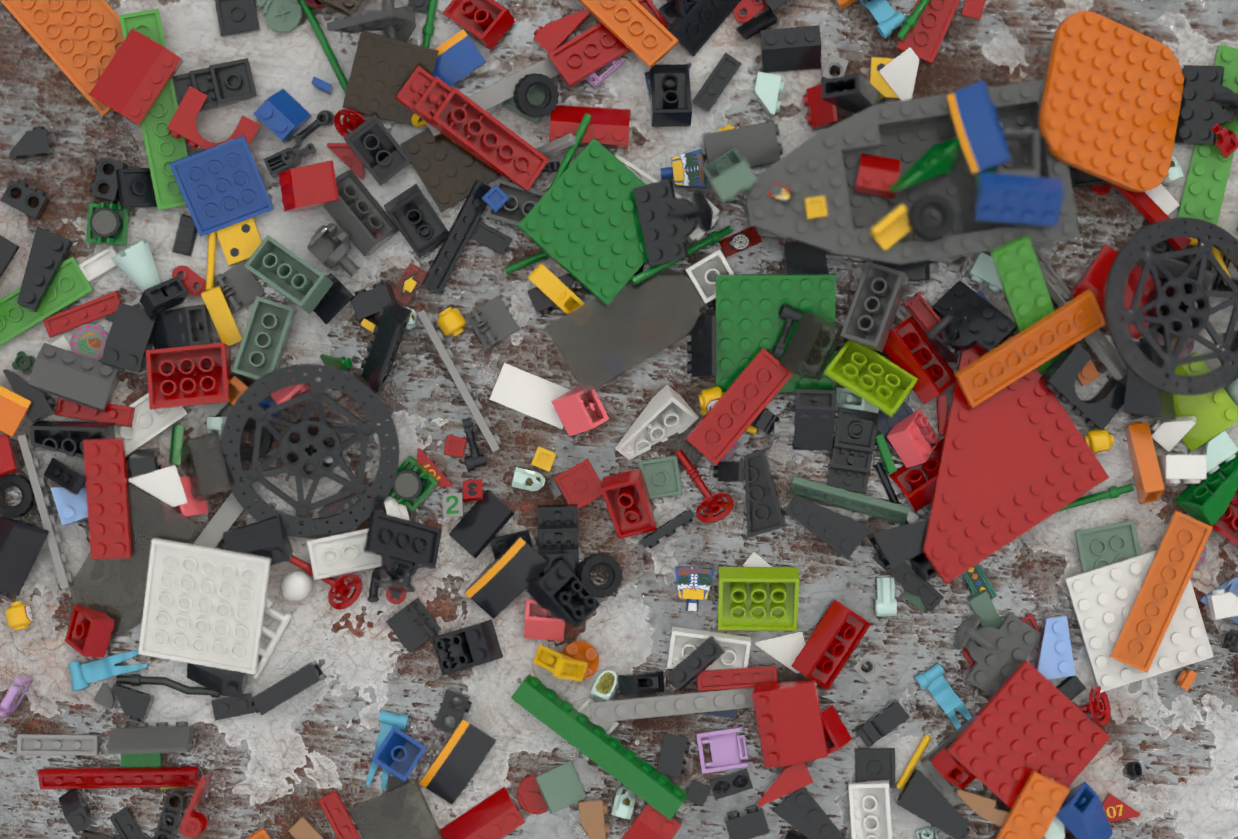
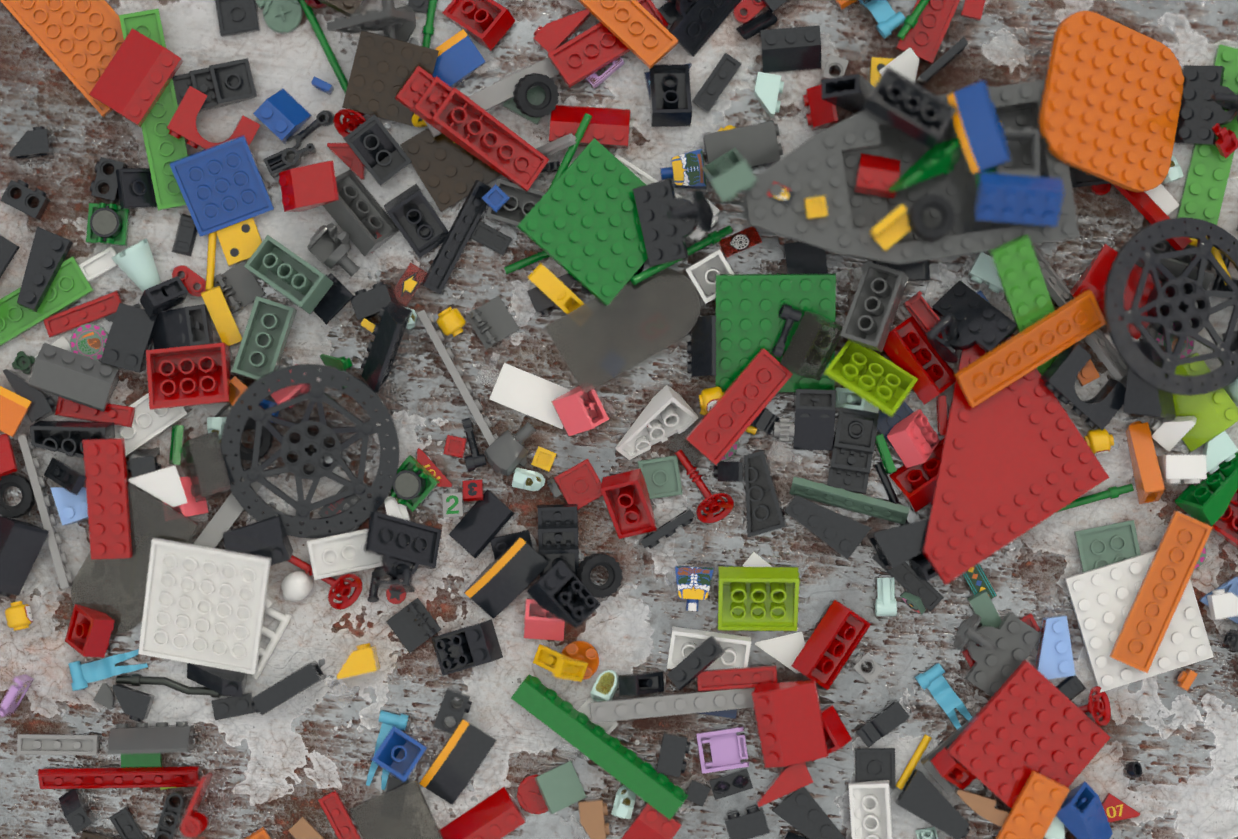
(360, 661): none -> yellow slope
(509, 450): none -> dark grey piece
(909, 107): none -> black slope
(942, 62): none -> black tile

